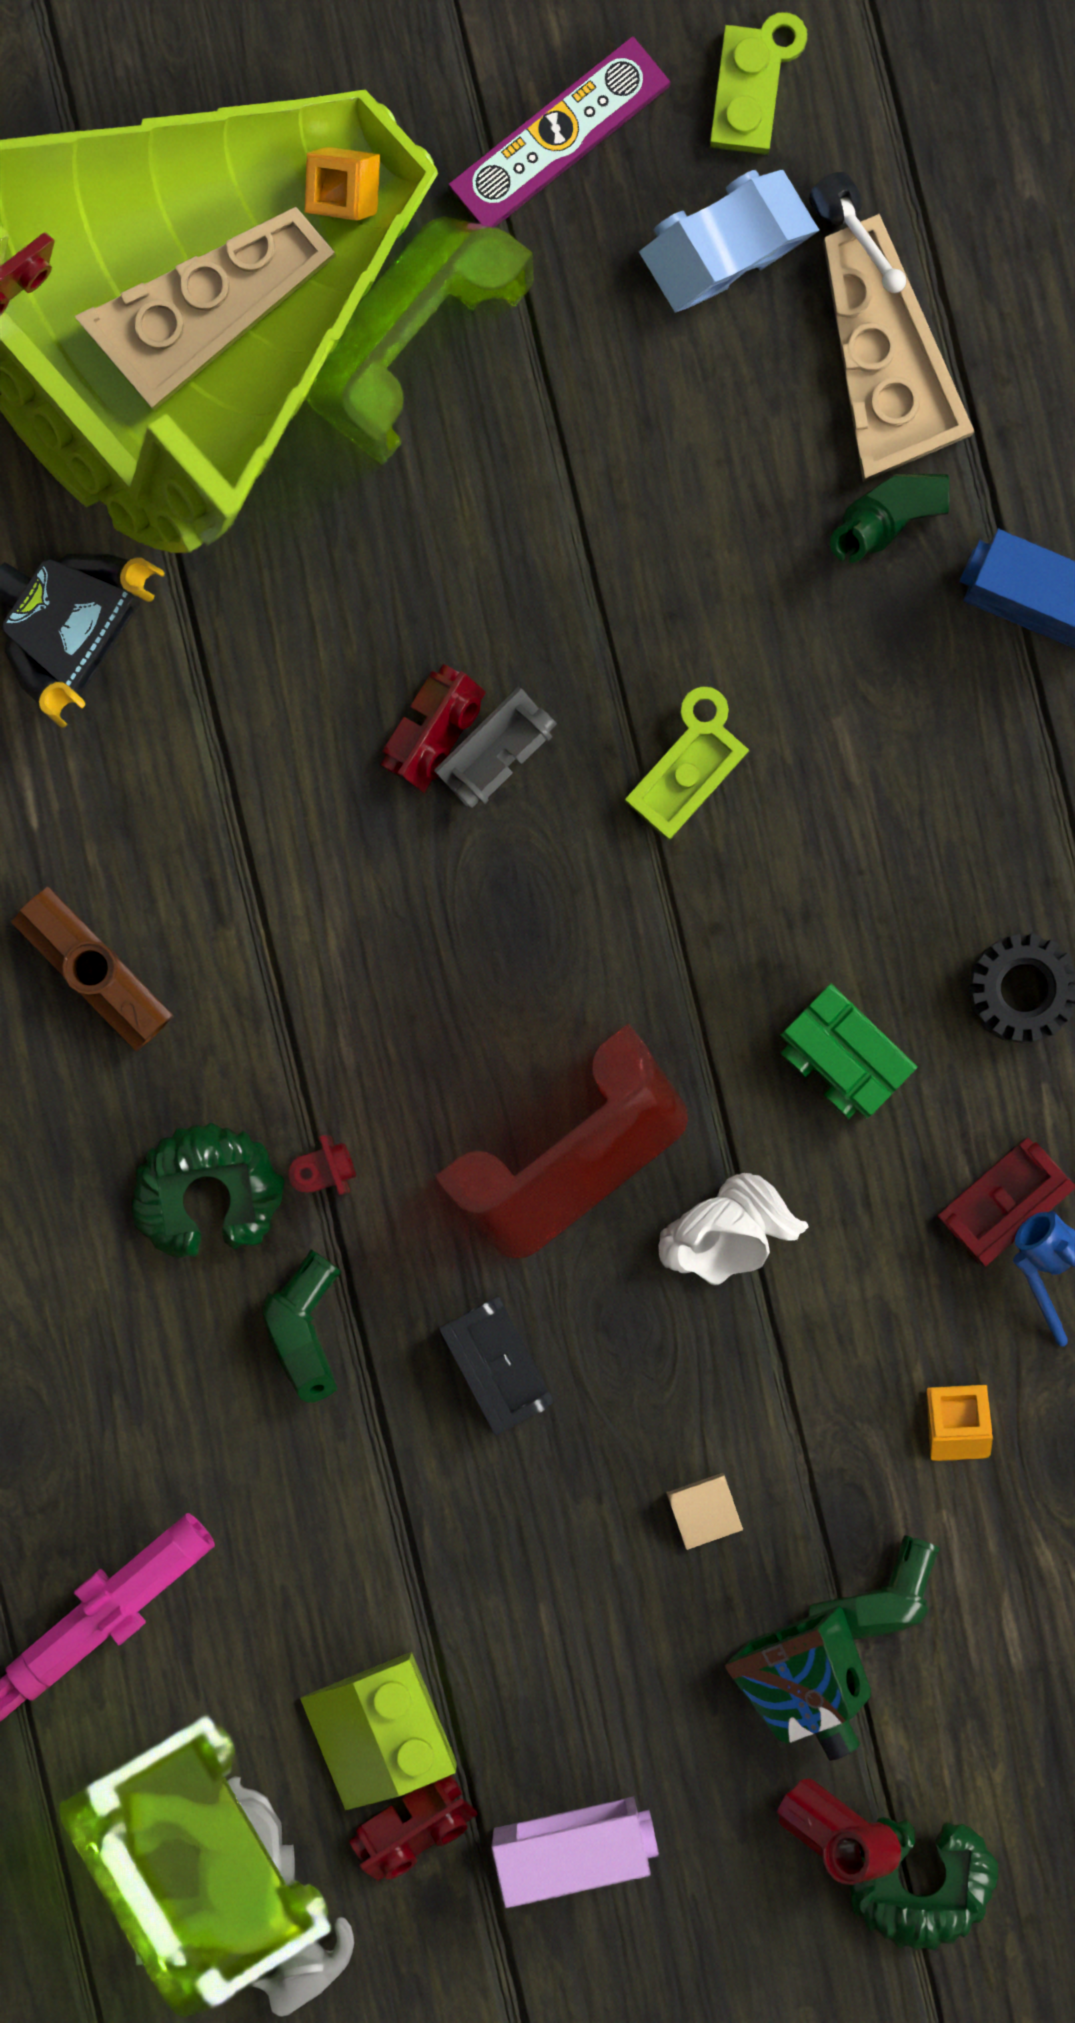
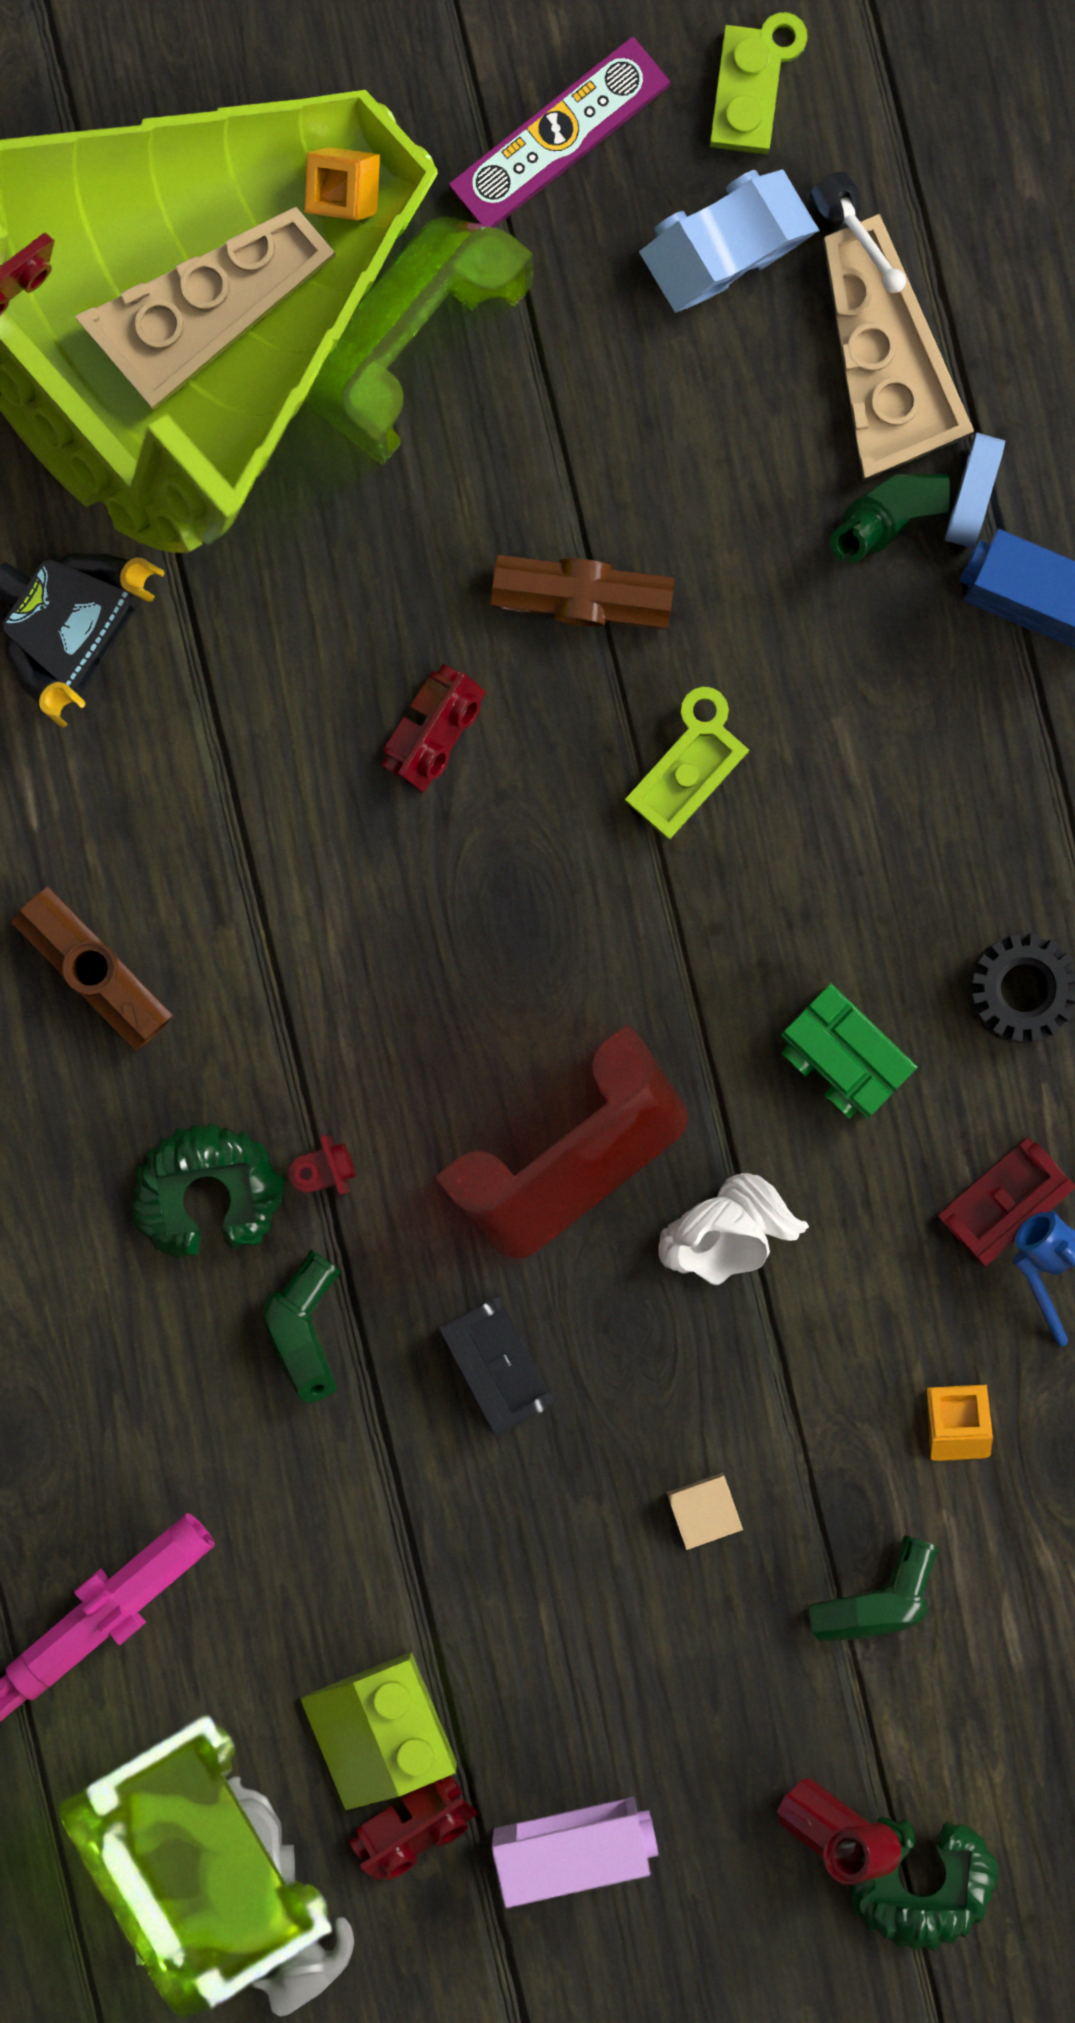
(484, 756): dark grey hinge -> none
(582, 592): none -> reddish brown piece
(806, 1681): torso -> none
(975, 490): none -> light blue beam

